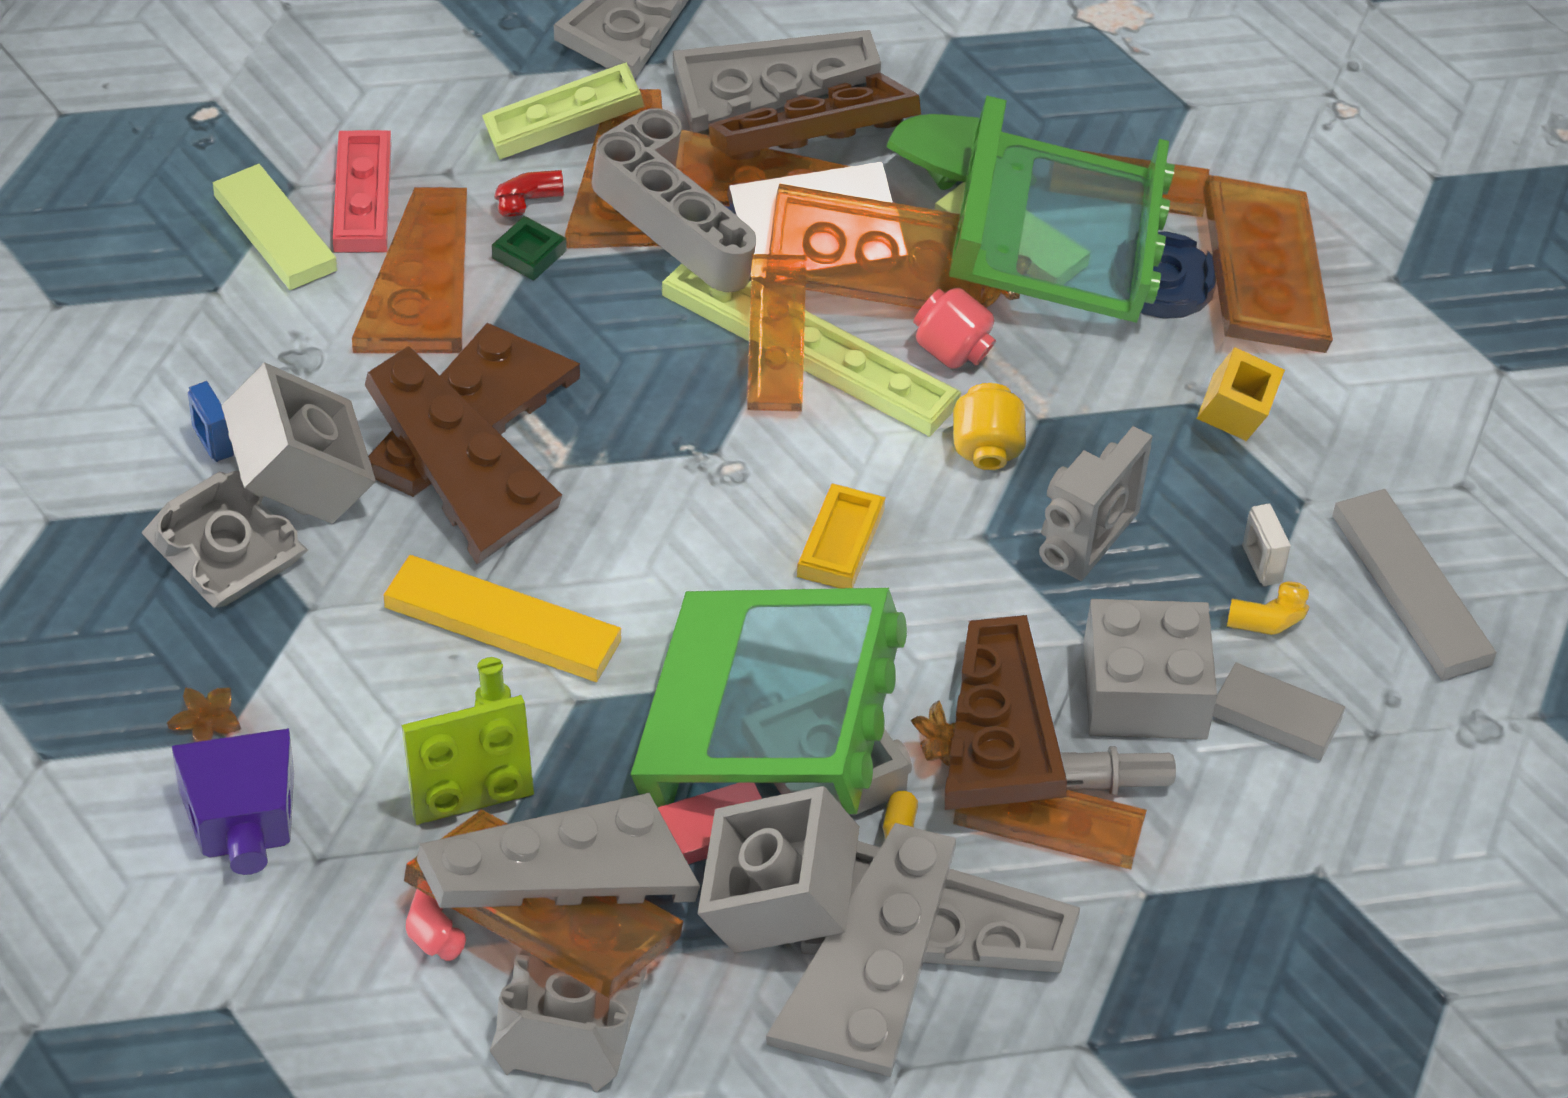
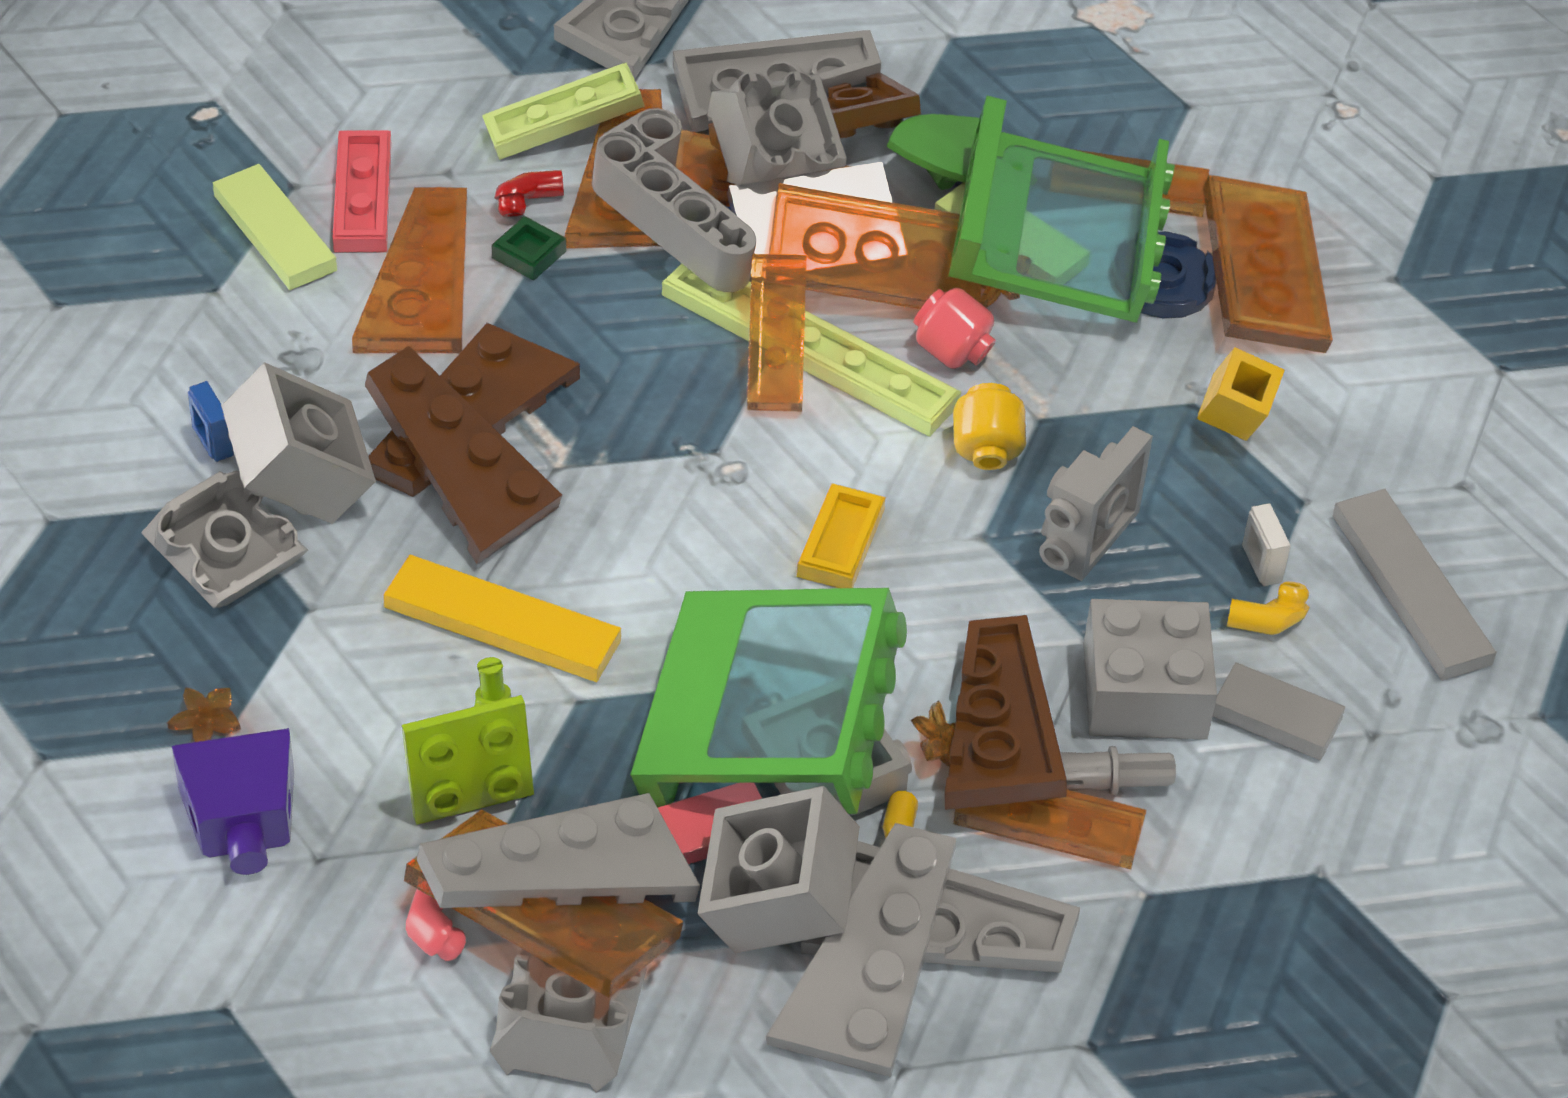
(775, 127): none -> light grey slope

